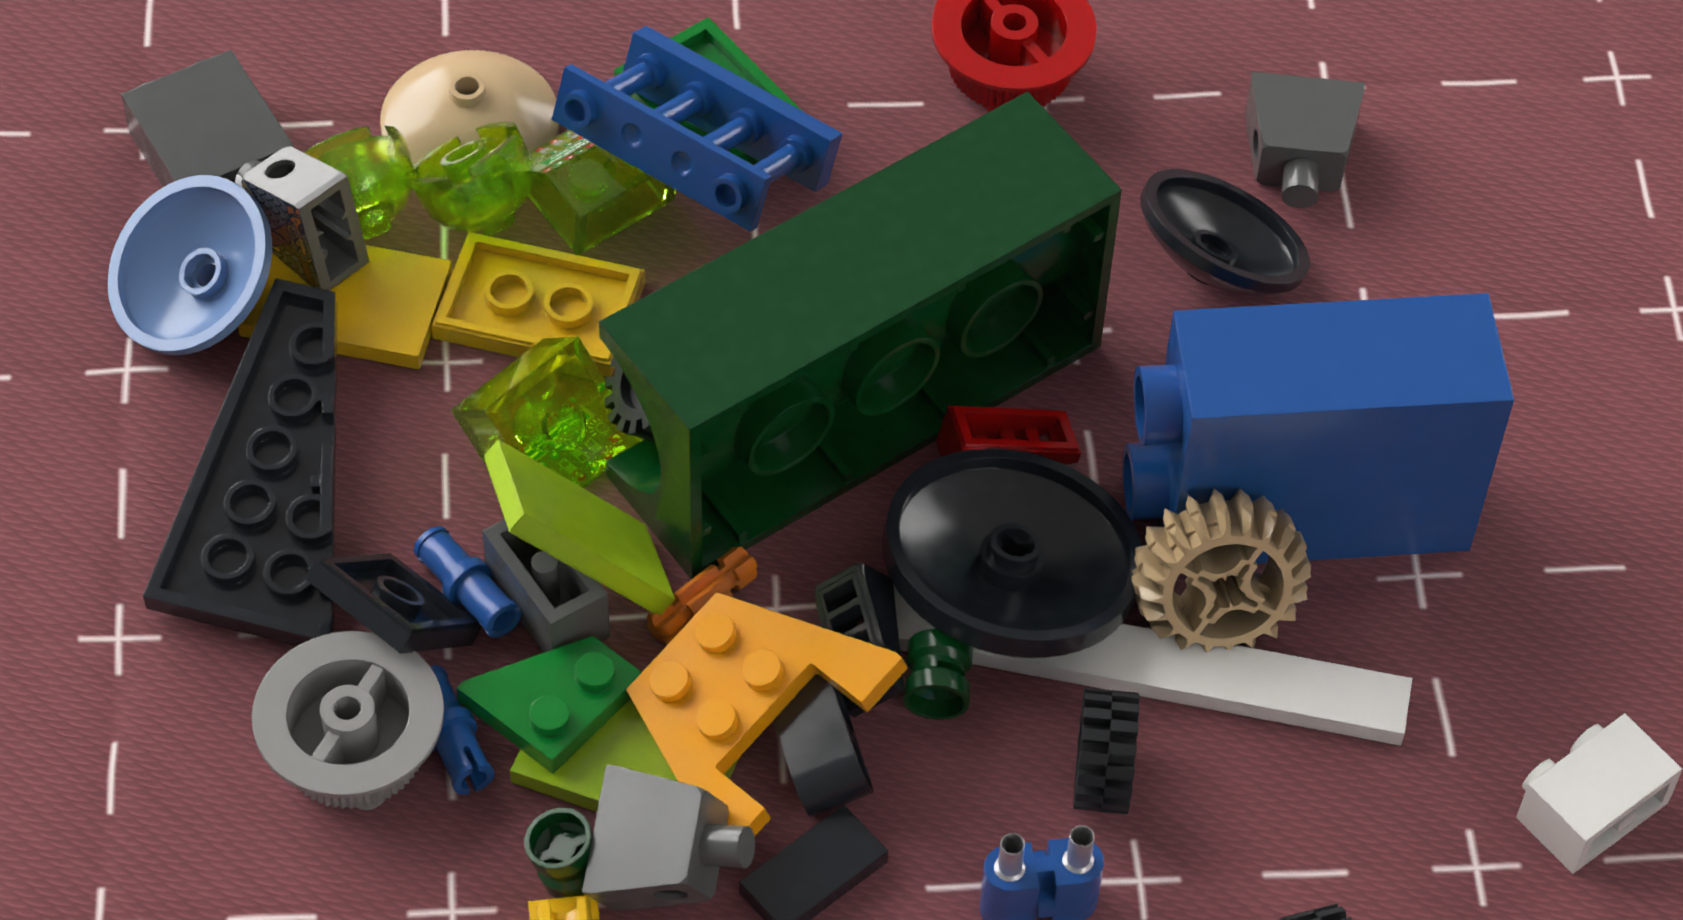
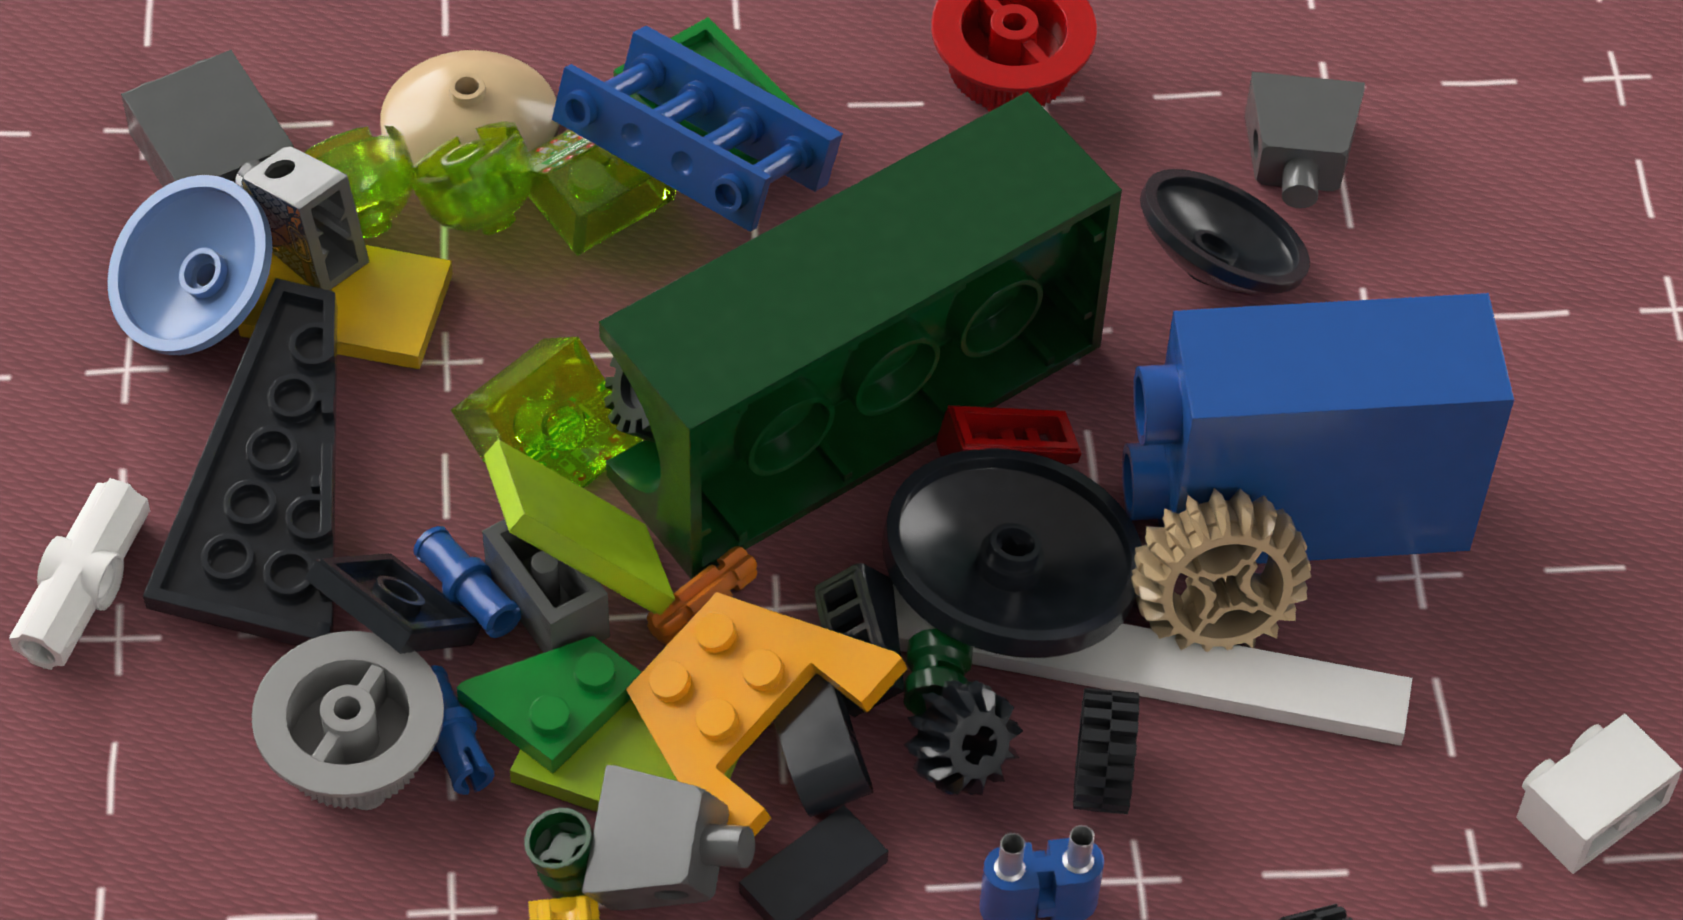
(80, 574): none -> white piece
(516, 294): yellow tile -> none
(963, 737): none -> black gear

